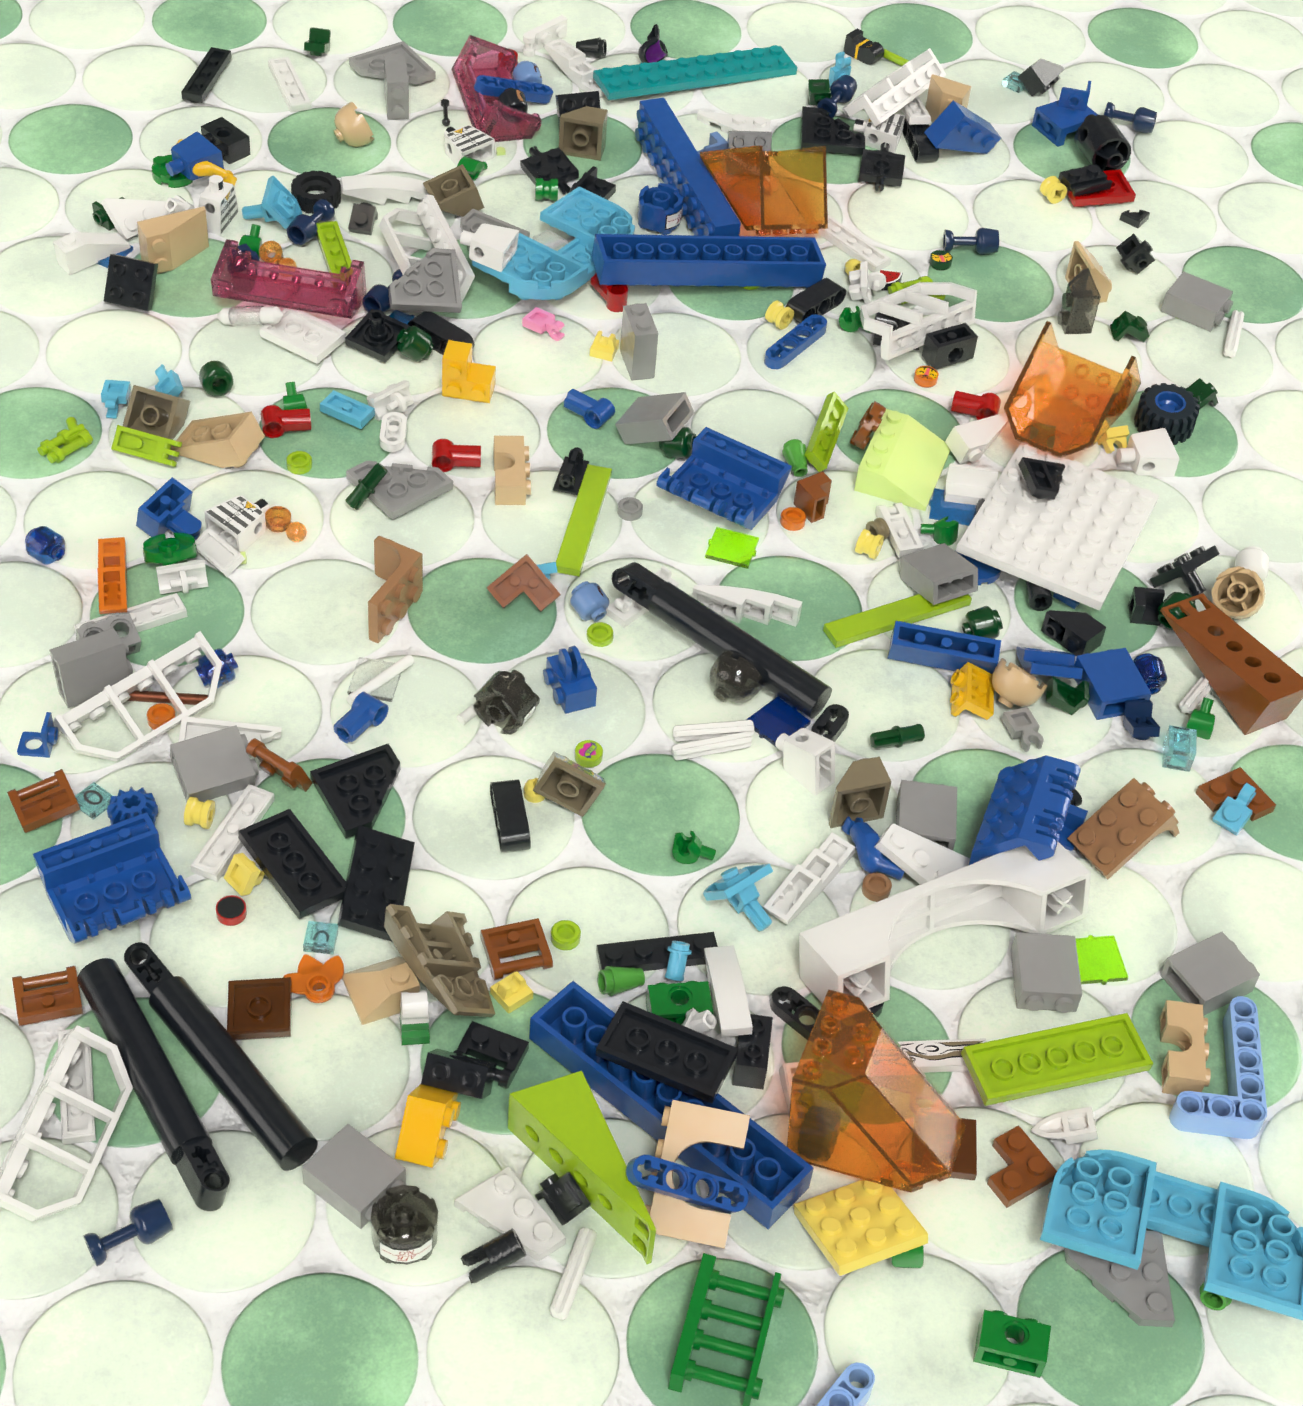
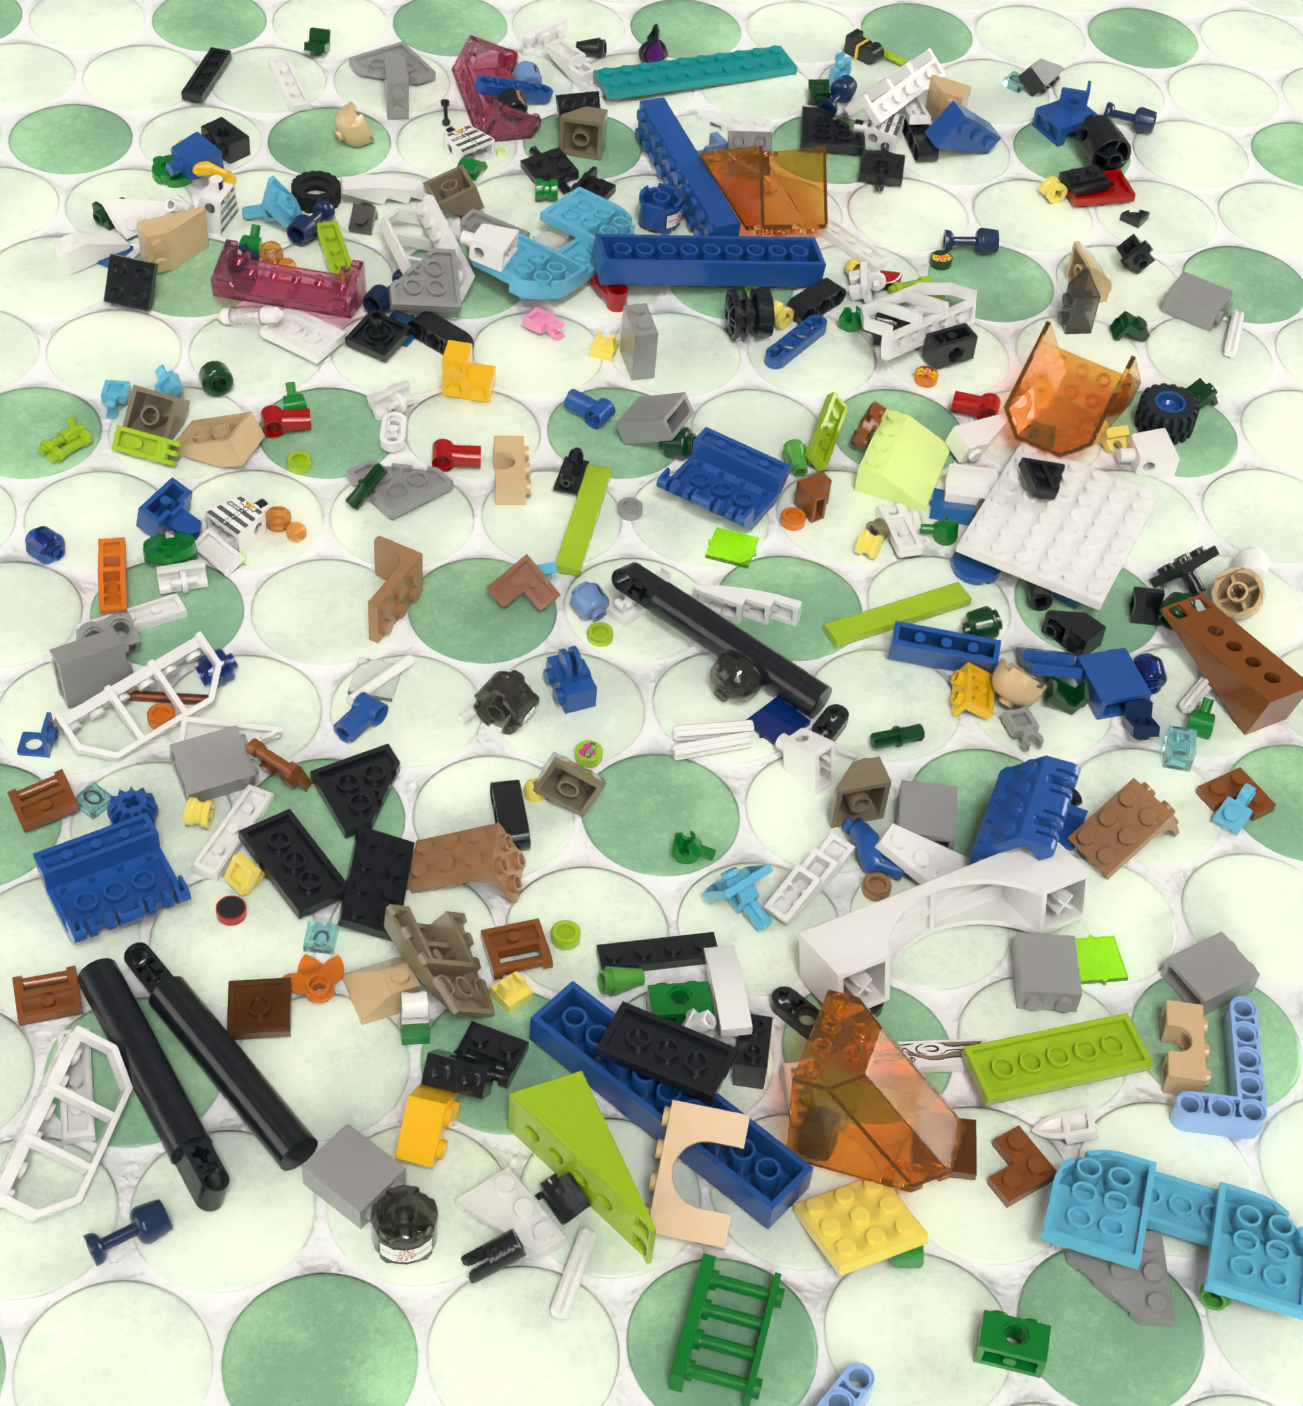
(347, 409): medium azure plate -> none
(414, 343): dark green head -> none
(469, 855): none -> medium nougat bracket
(677, 960): medium azure pin -> none
(687, 1188): blue beam -> none
(749, 313): none -> black wheel
(939, 573): light grey brick -> none

